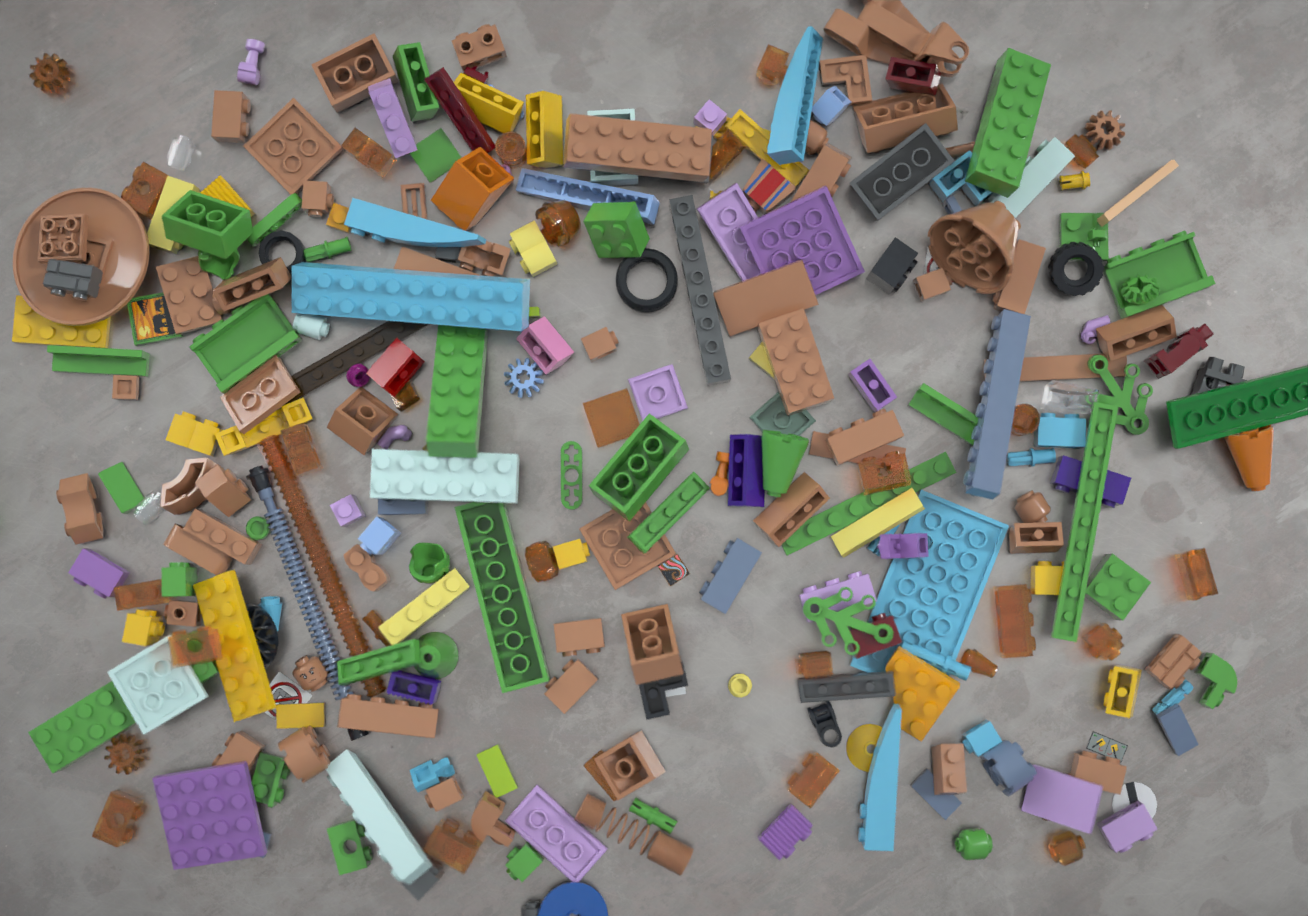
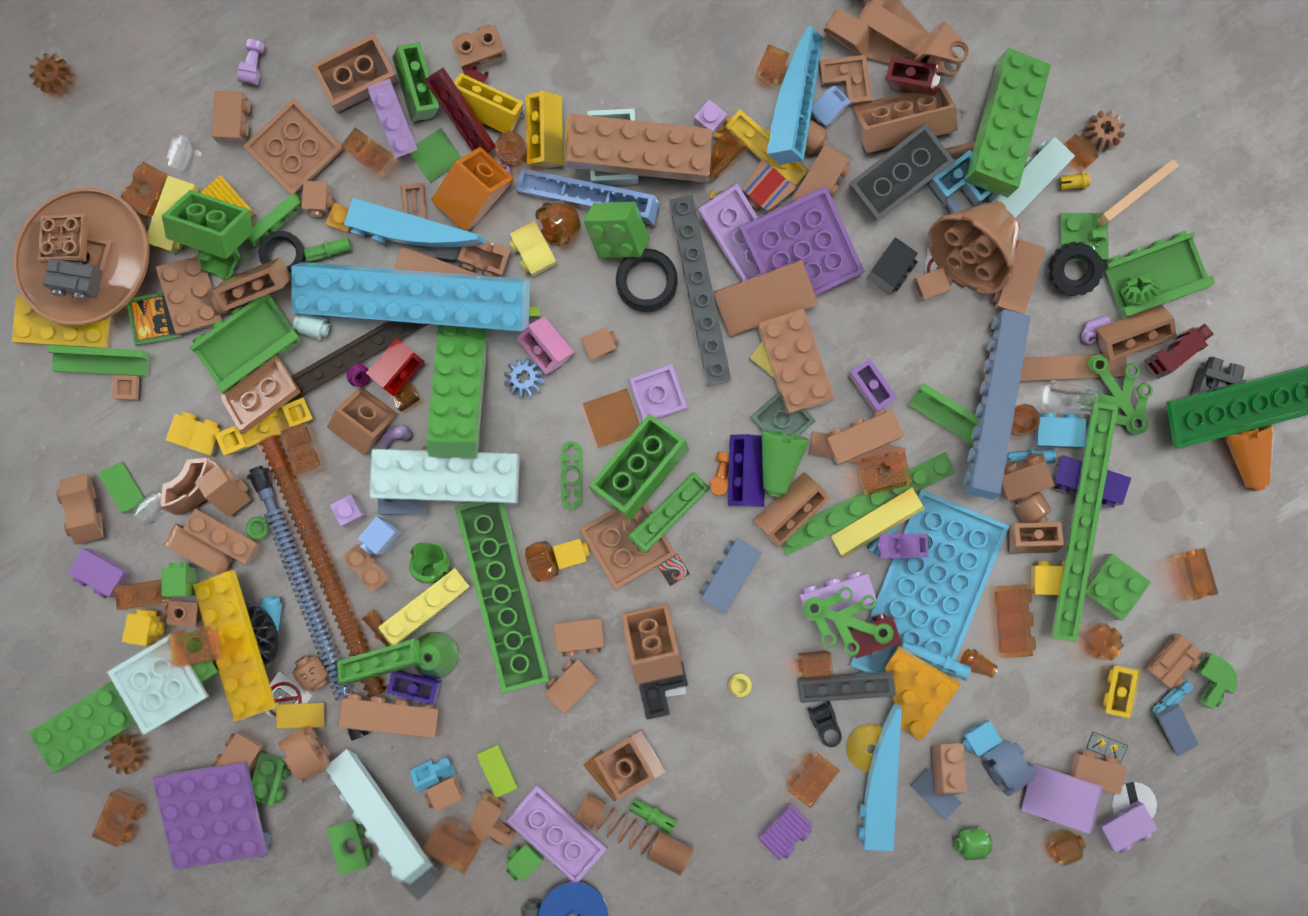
(1026, 476): none -> nougat brick

